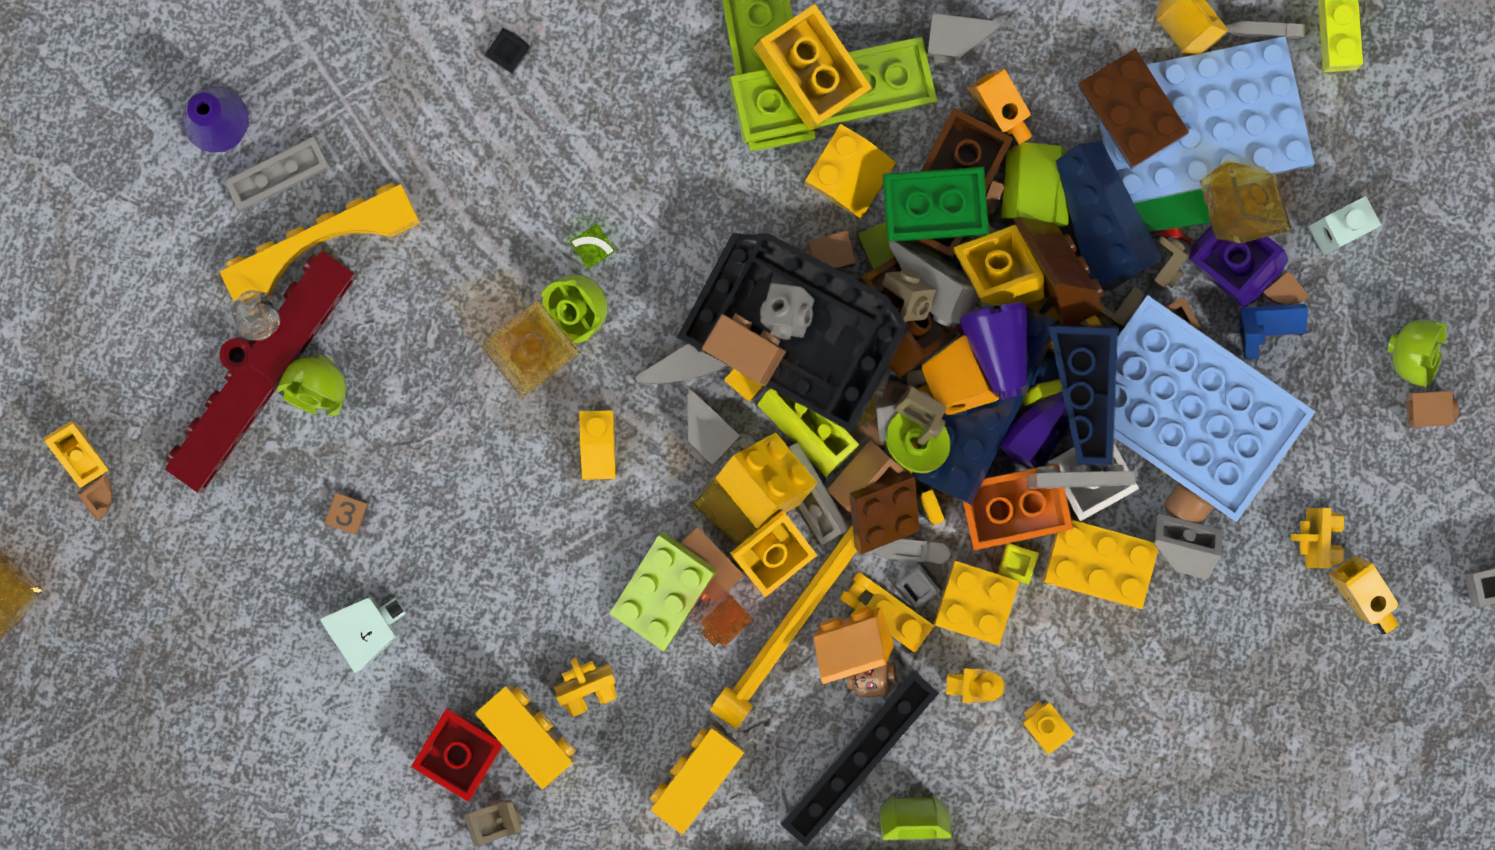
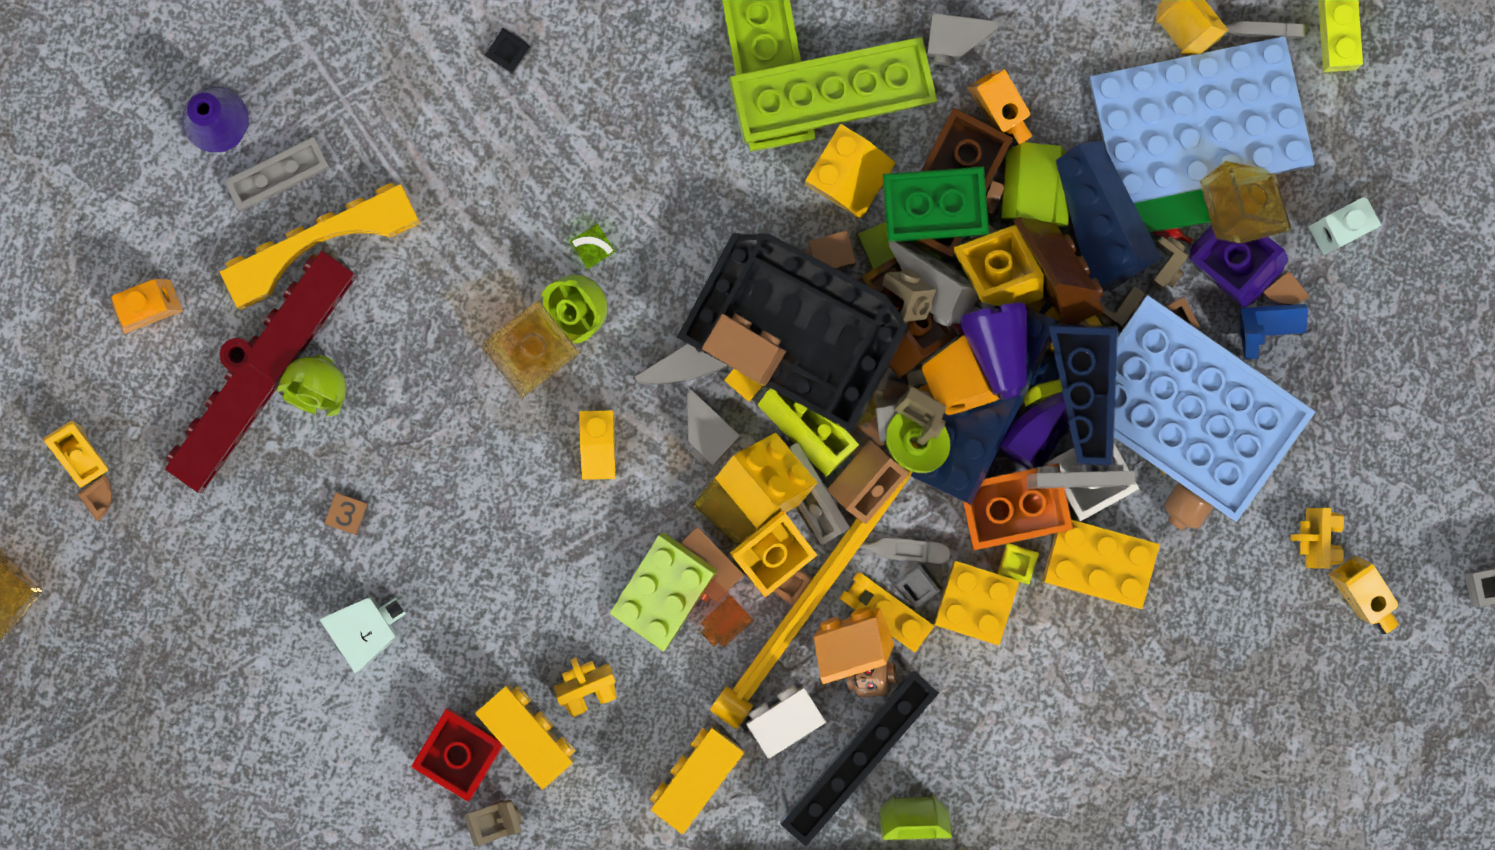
(145, 304): none -> light orange torso
(255, 315): clear head -> none
(784, 721): none -> white brick
(787, 311): light grey brick -> none
(793, 587): none -> medium nougat tile
(812, 67): yellow brick -> none
(884, 512): reddish brown plate -> none
(931, 507): yellow tile -> none
(976, 685): yellow hips -> none
(1046, 726): yellow brick -> none
(1133, 108): reddish brown plate -> none
(1188, 545): light grey slope -> none
(1418, 350): lime cylinder -> none
(1431, 409): medium nougat brick -> none

